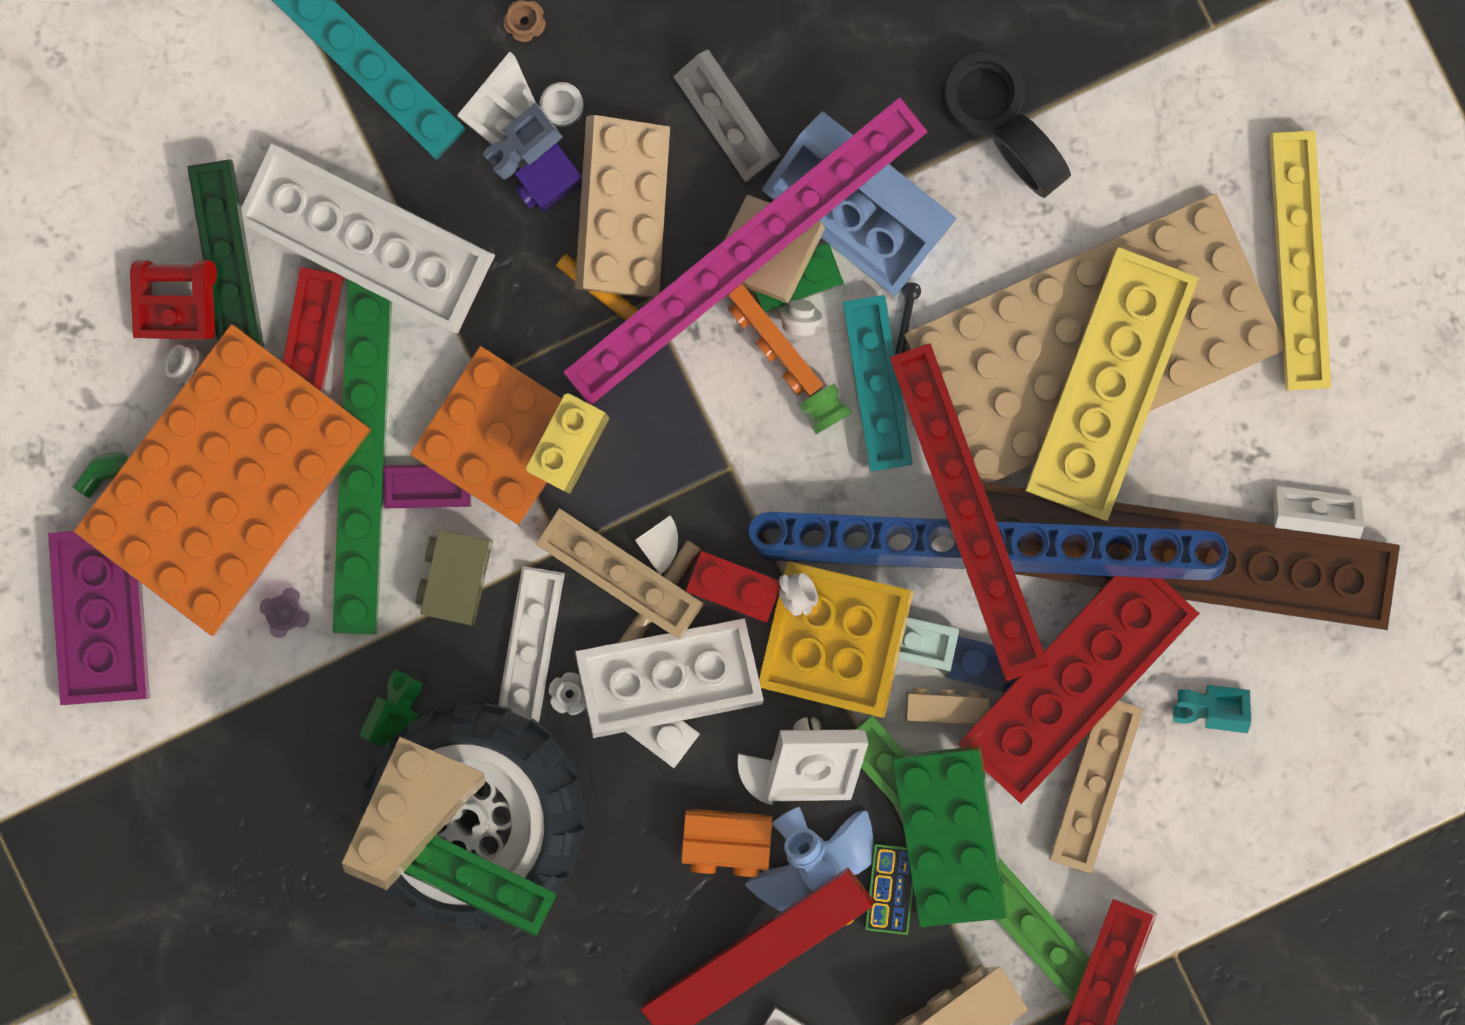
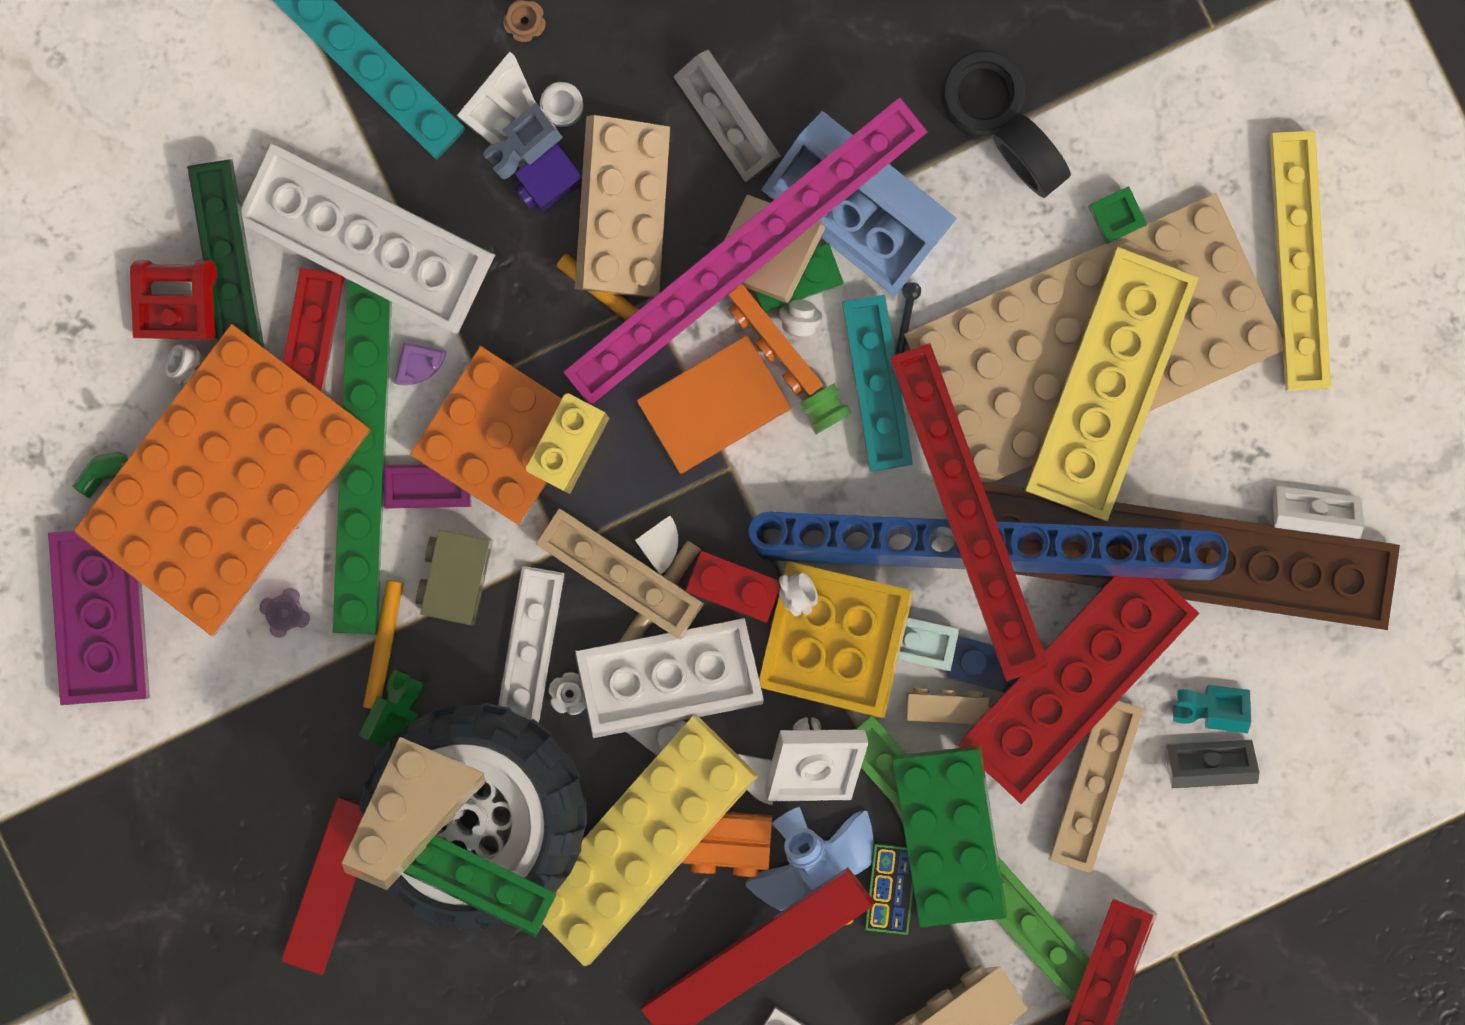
(325, 894): none -> red tile
(383, 642): none -> light orange bar
(418, 364): none -> medium lavender tile
(646, 837): none -> light yellow plate
(714, 404): none -> orange tile
(1117, 215): none -> green plate
(1212, 764): none -> dark grey plate

